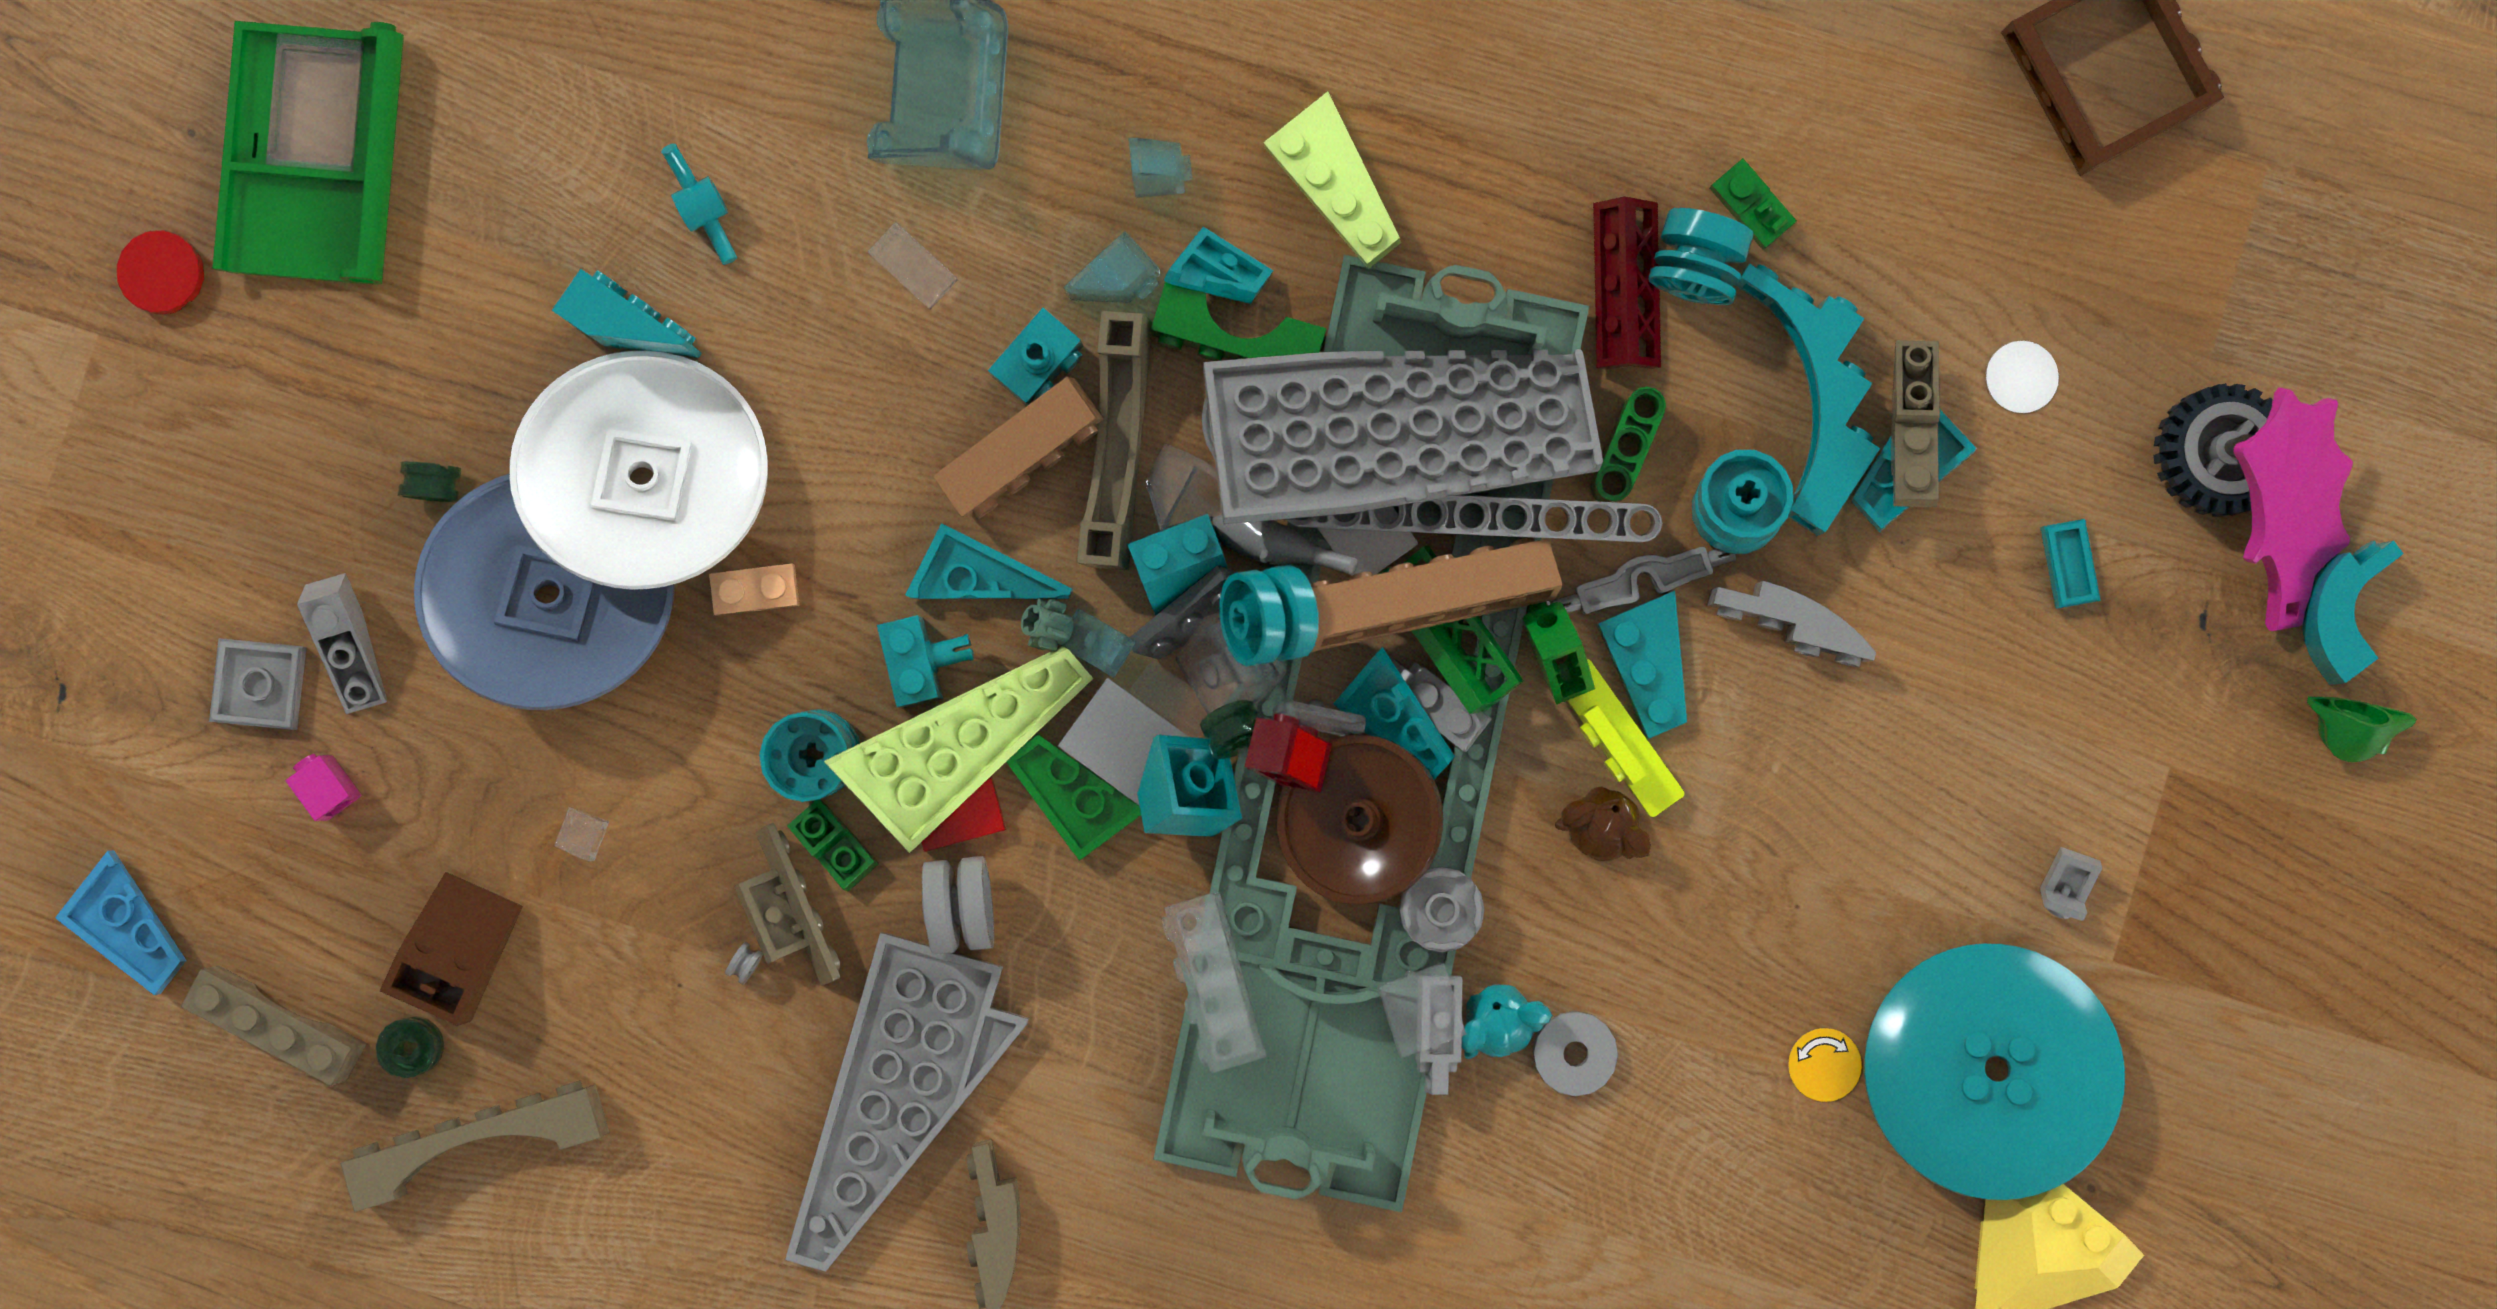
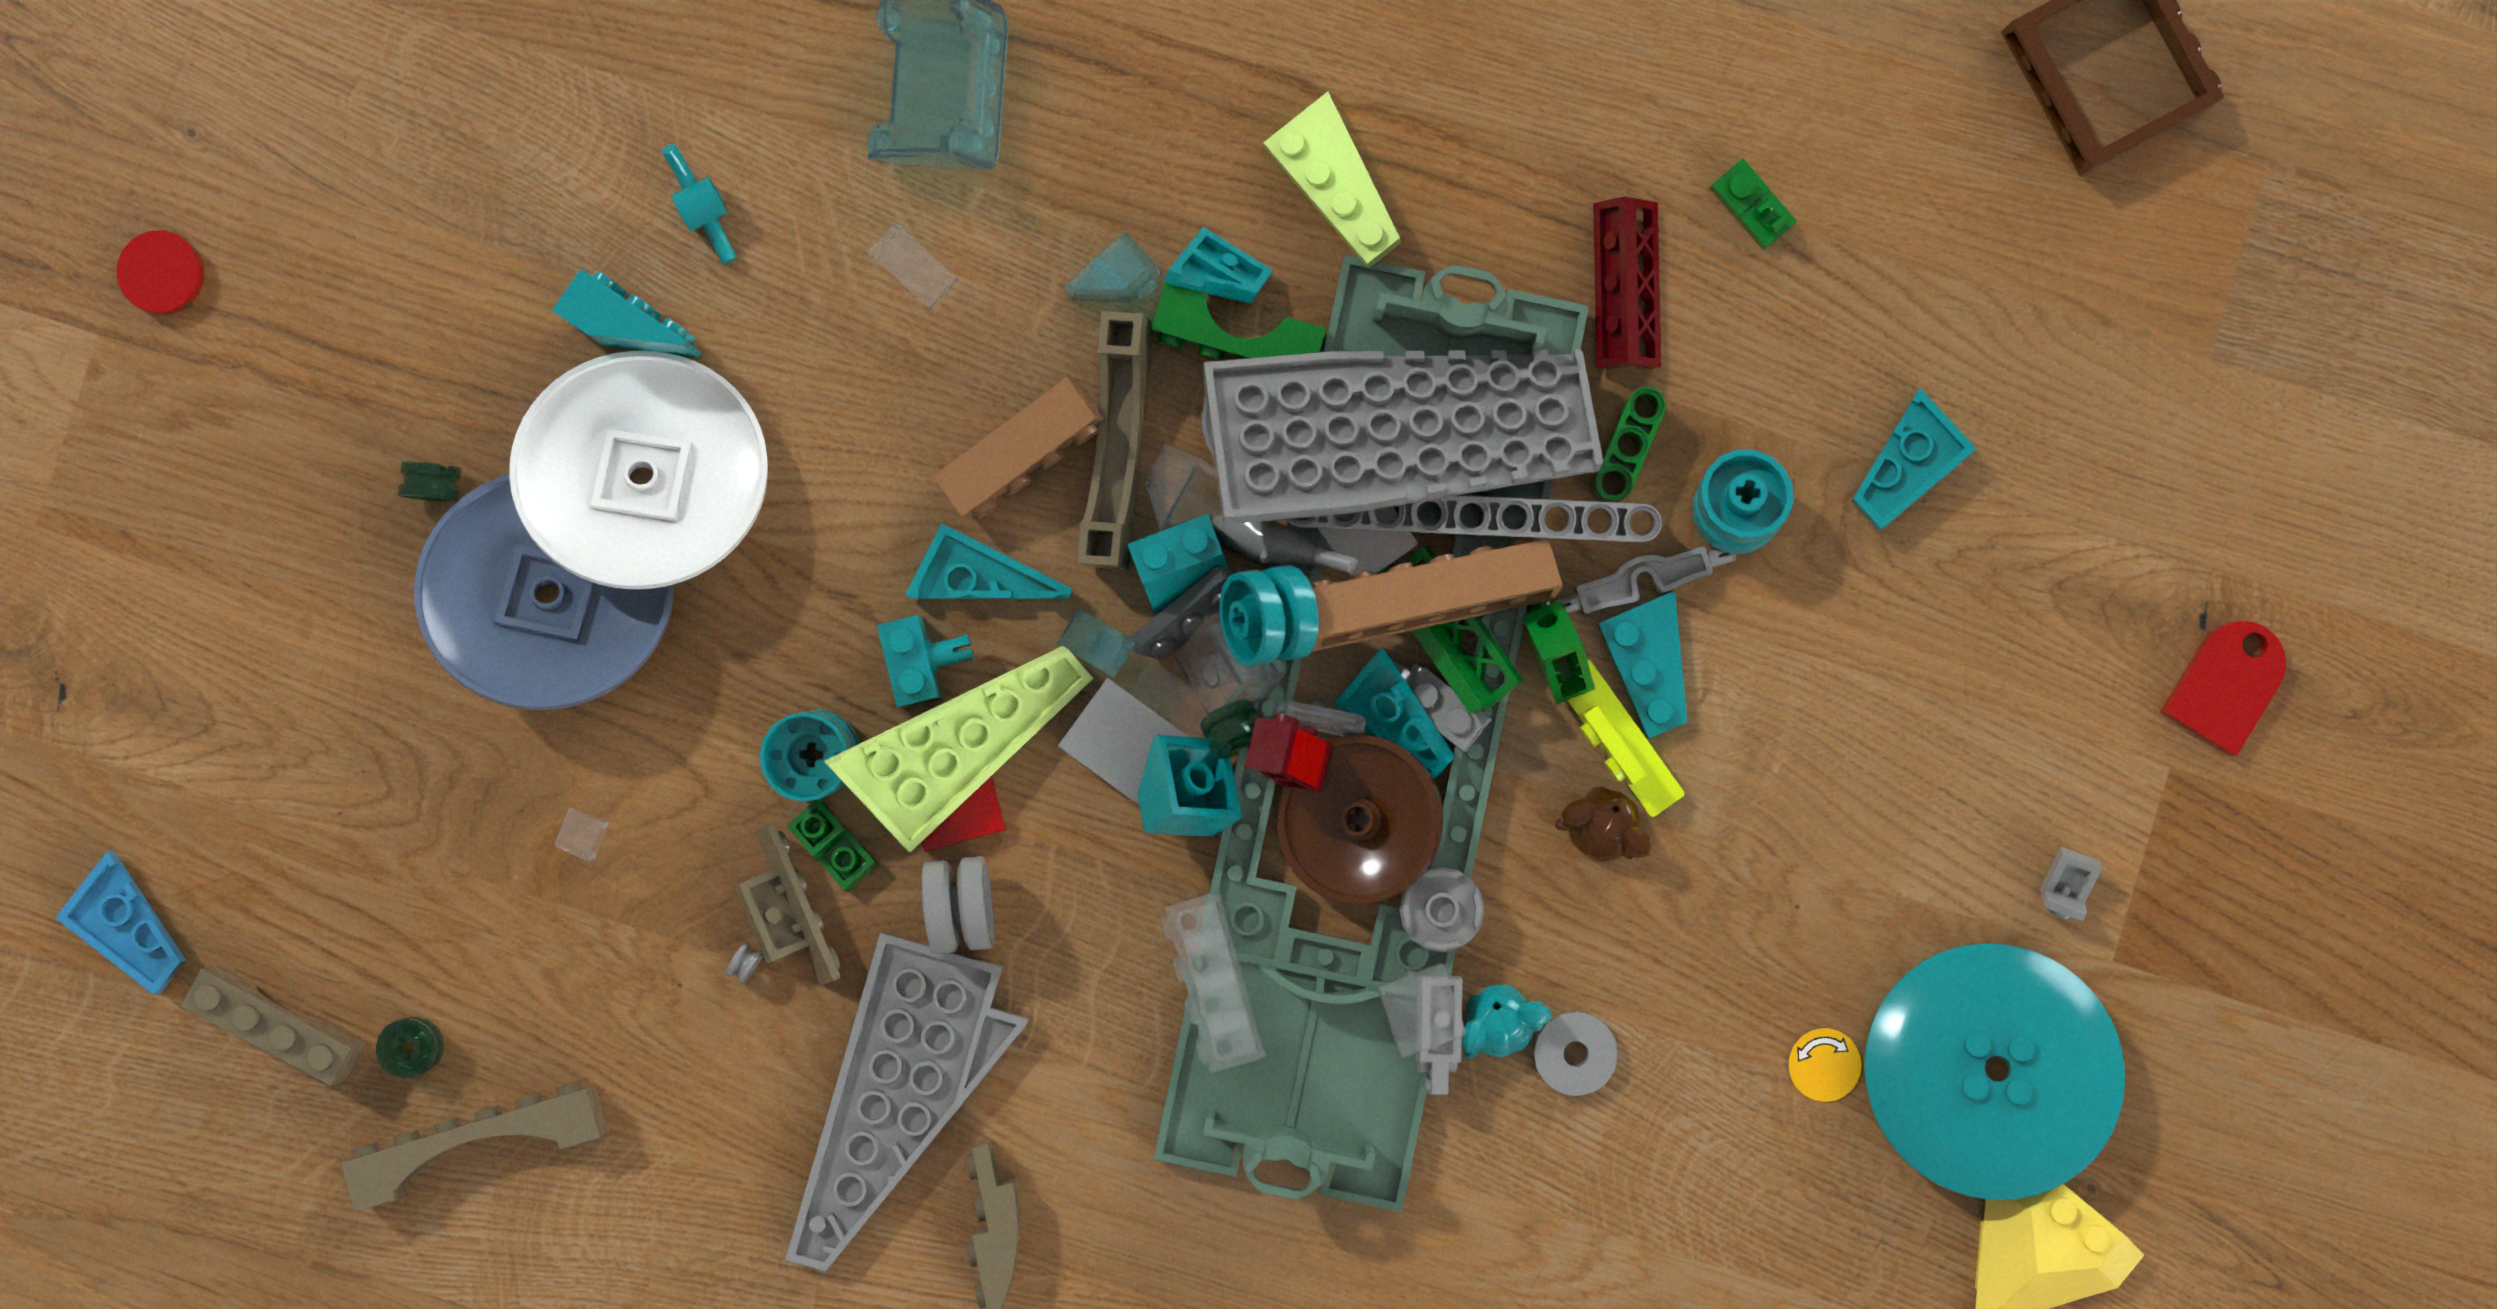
(257, 684): light grey tile -> none
(308, 152): green piece -> none
(322, 786): dark pink brick -> none
(343, 641): light grey slope -> none
(452, 950): reddish brown slope -> none
(754, 589): light nougat plate -> none
(1037, 358): teal brick -> none
(1047, 624): sand green gear -> none
(1072, 796): green wing -> none
(1158, 167): clear light blue slope -> none
(1703, 248): teal wheel -> none
(1809, 624): light grey slope -> none
(1820, 335): teal arch -> none
(1915, 424): dark tan slope -> none
(2022, 376): white sticker -> none
(2070, 563): teal tile -> none
(2200, 444): wheel -> none
(2226, 688): none -> red tile
(2295, 500): dark pink animal -> none
(2330, 614): teal arch -> none
(2357, 728): green hat -> none

